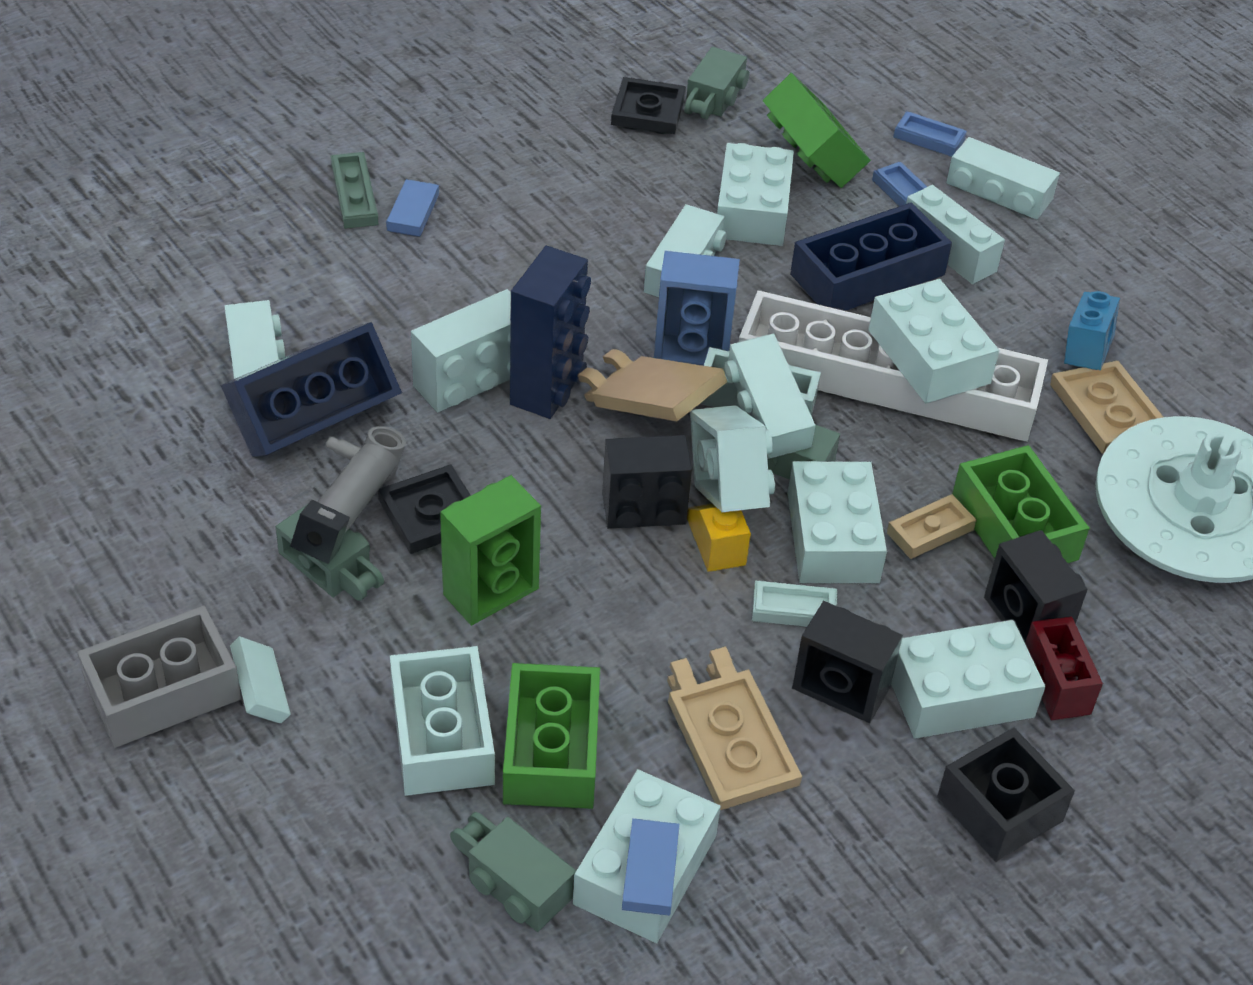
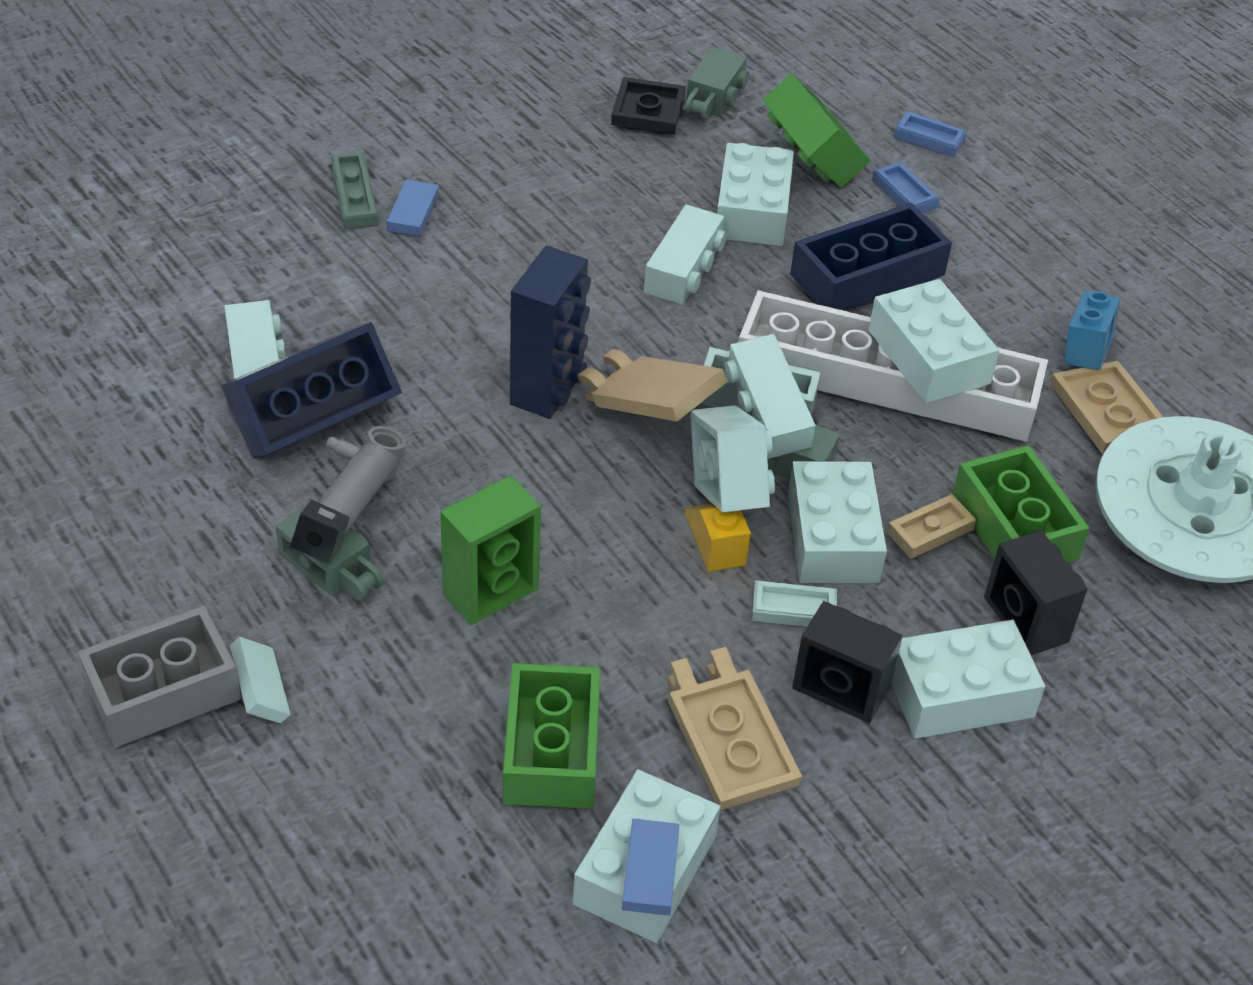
(417, 503): black plate -> none
(442, 720): light aqua brick -> none
(463, 352): light aqua brick -> none
(515, 869): sand green brick -> none
(646, 481): black brick -> none
(695, 306): medium blue brick -> none
(974, 246): light aqua brick -> none
(1002, 178): light aqua brick -> none
(1005, 794): black brick -> none
(1064, 667): dark red brick -> none

